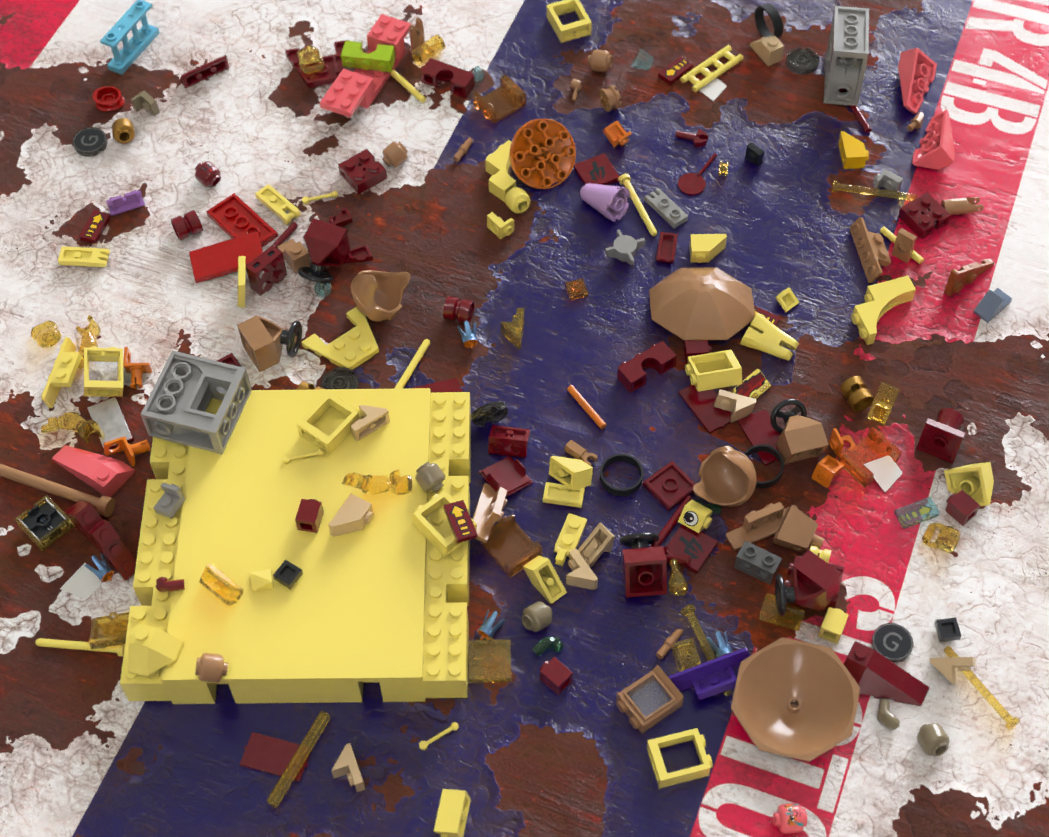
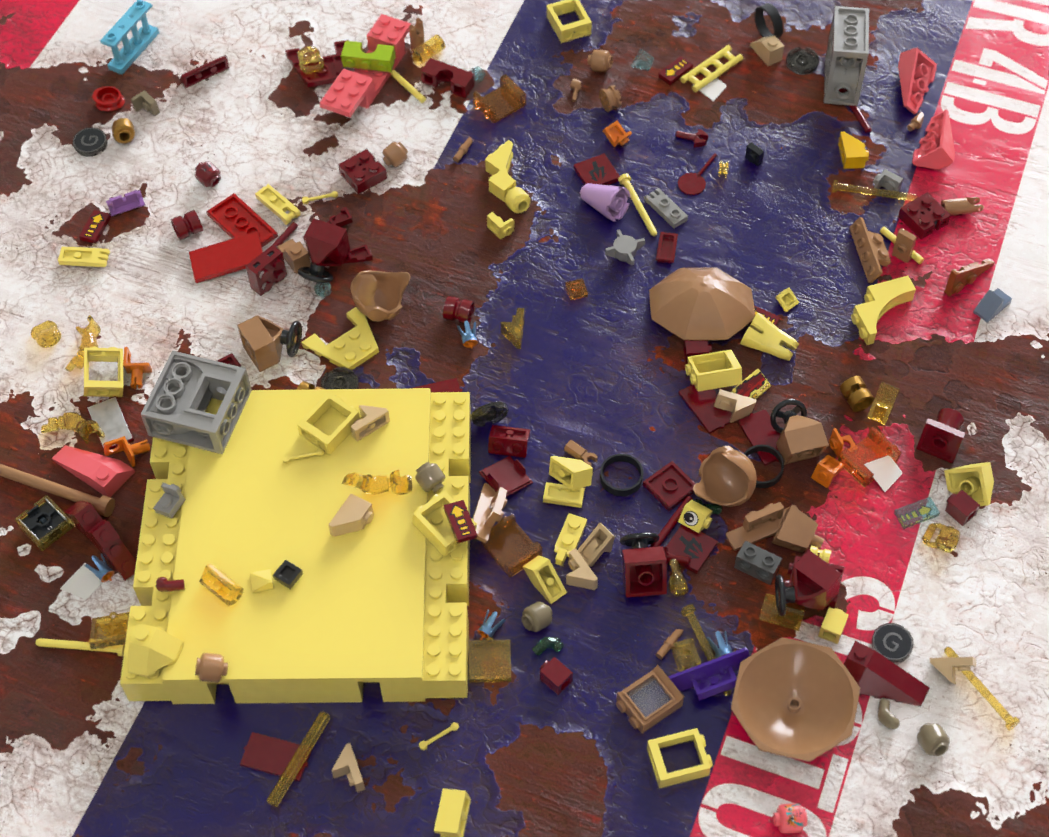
(62, 372): light yellow bracket -> none
(241, 281): light yellow tile -> none
(309, 515): dark red brick -> none
(413, 364): light yellow bar -> none
(542, 153): orange bracket -> none
(585, 405): orange bar -> none
(657, 357): dark red arch -> none
(706, 246): light yellow slope -> none
(947, 629): black plate -> none

